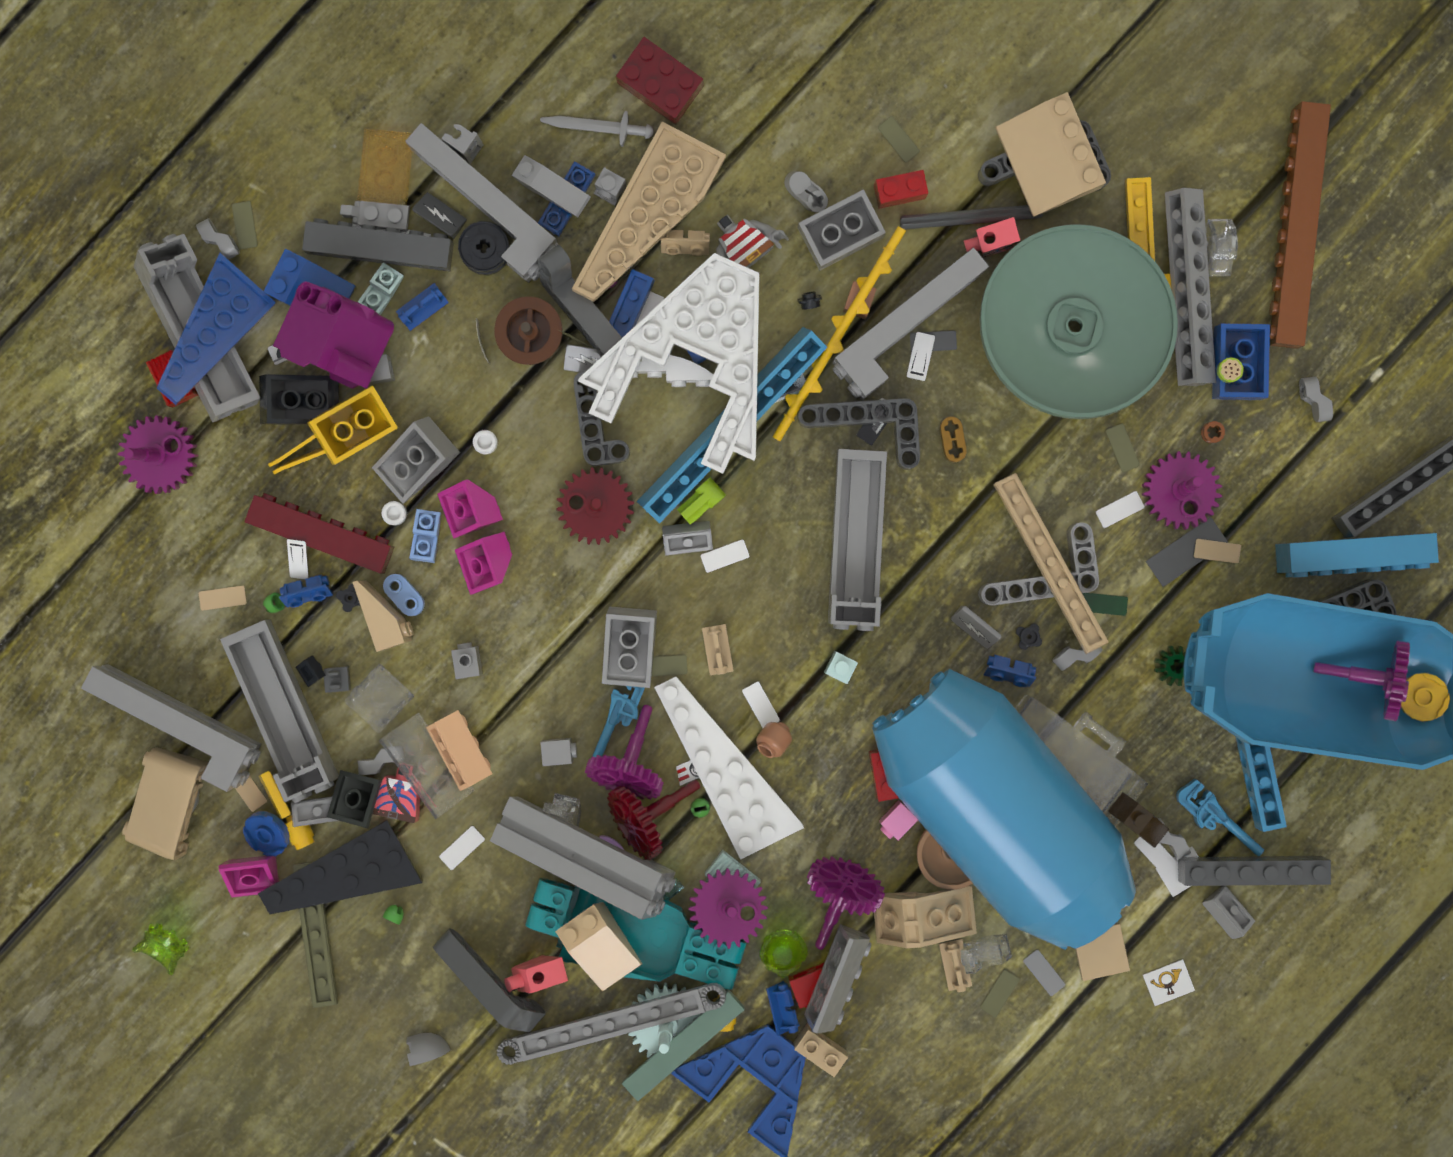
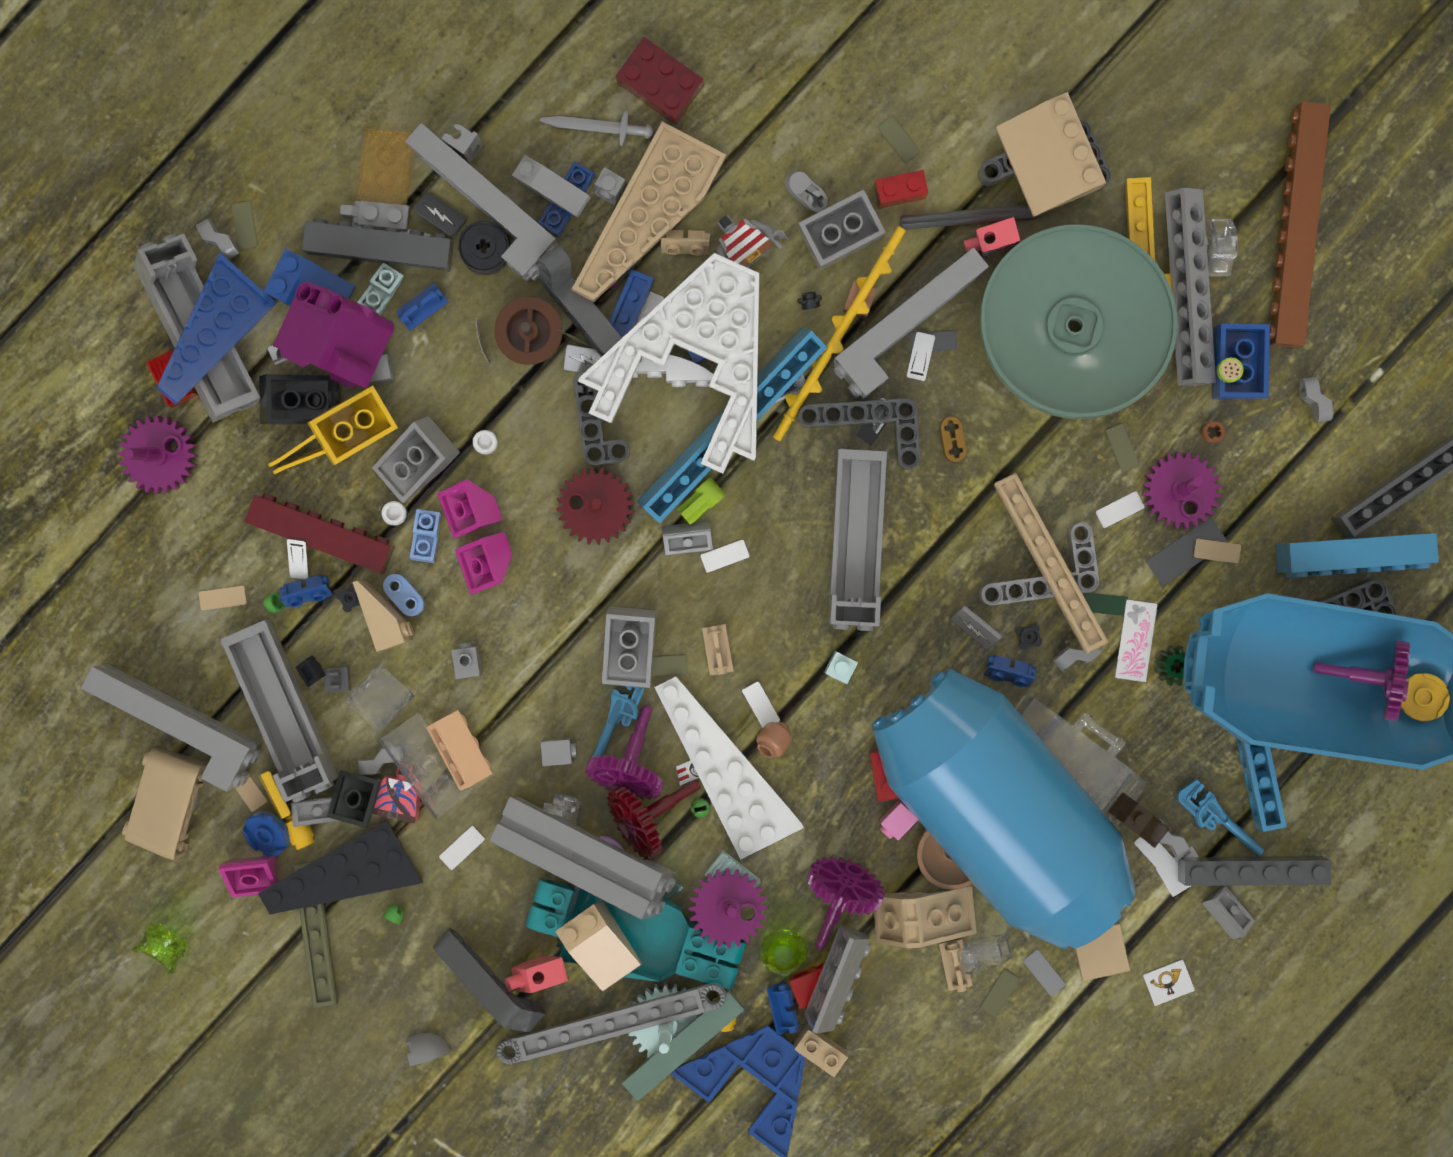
(1136, 640): none -> white sticker

